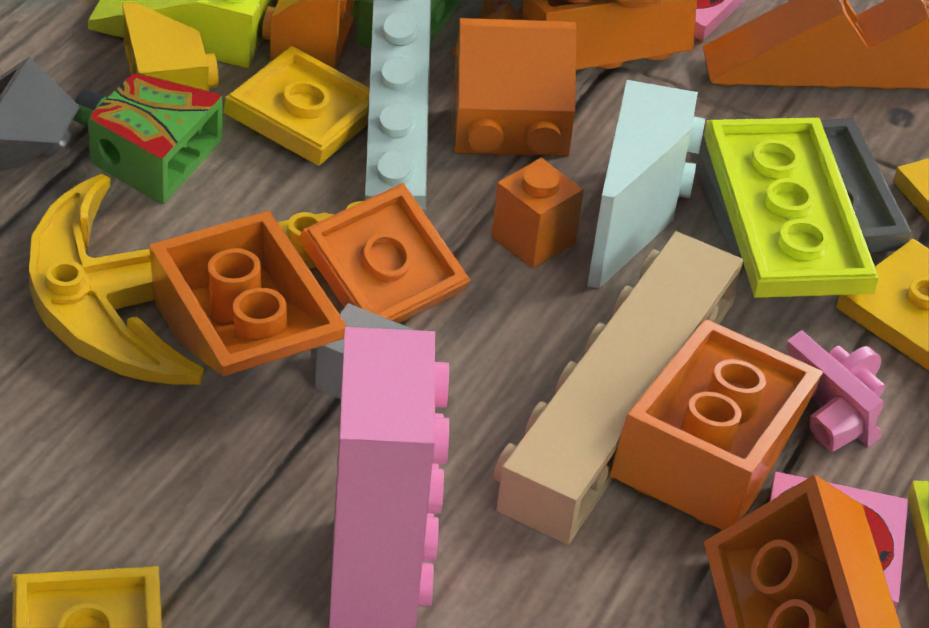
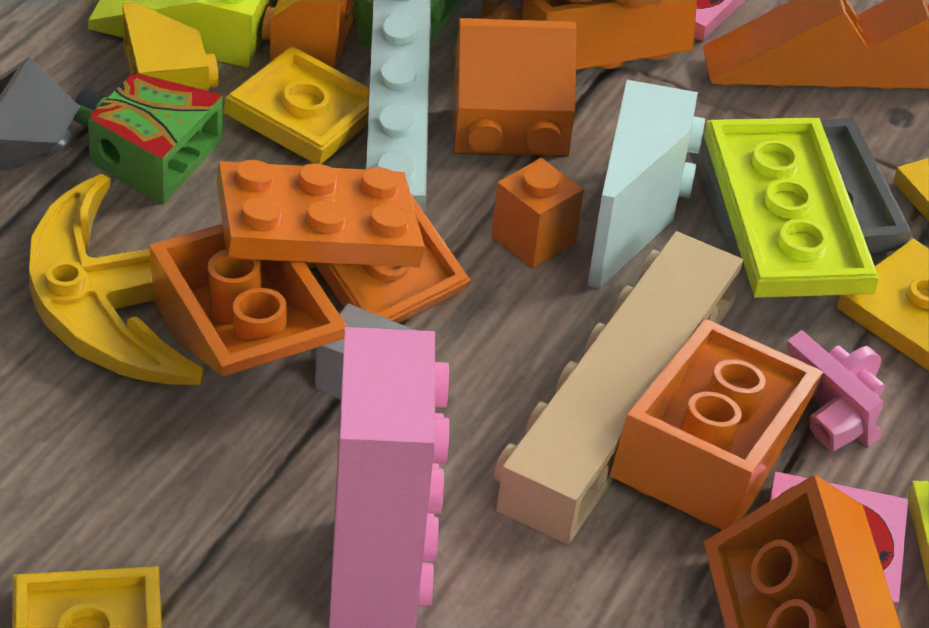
(318, 214): none -> orange plate

